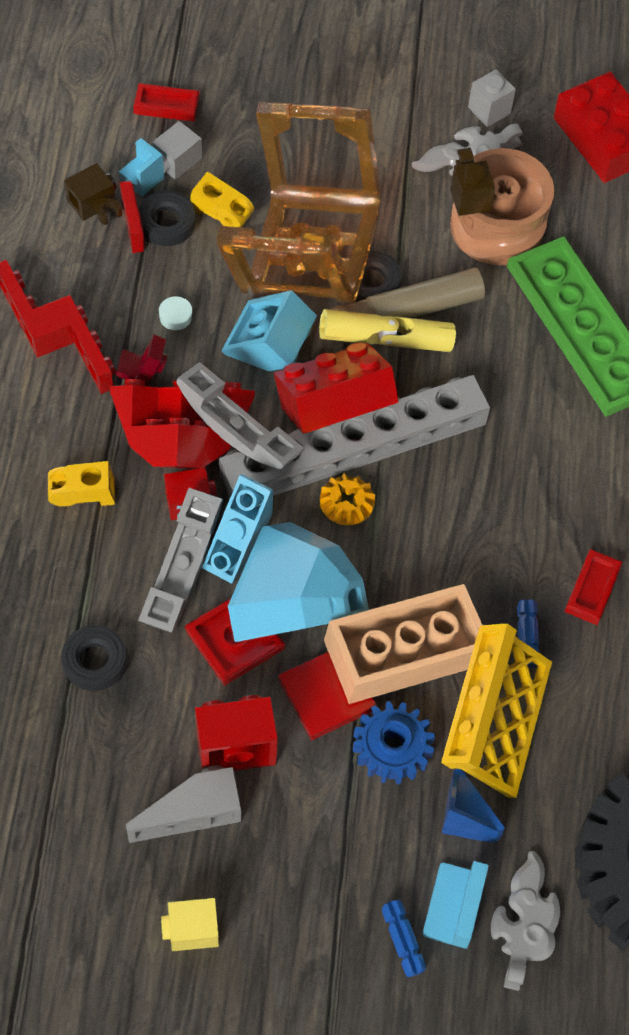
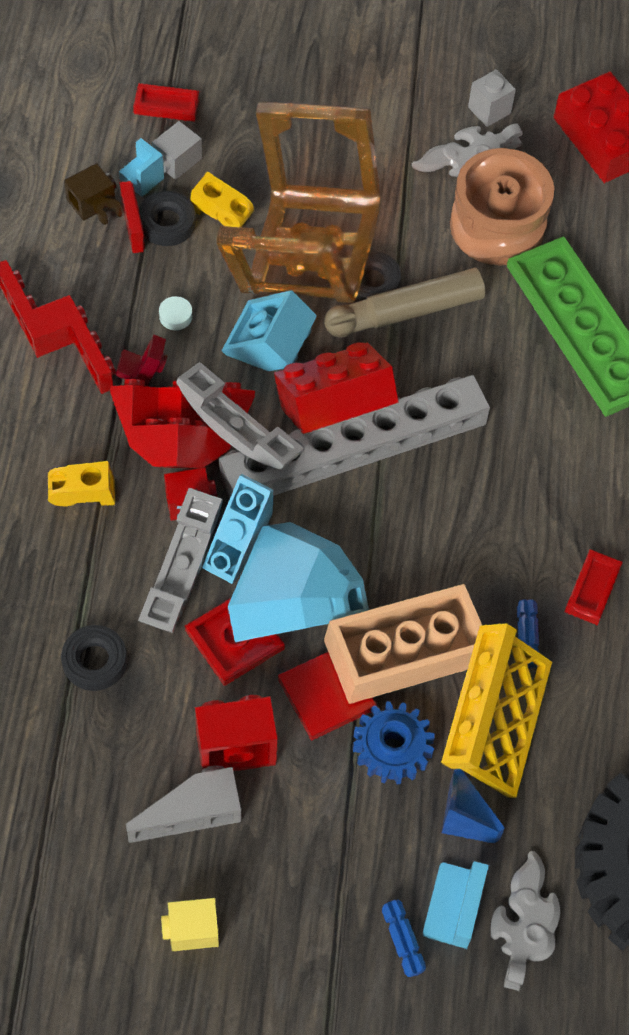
(344, 512): light orange gear -> none
(383, 330): light yellow piece -> none
(471, 184): dark brown brick -> none

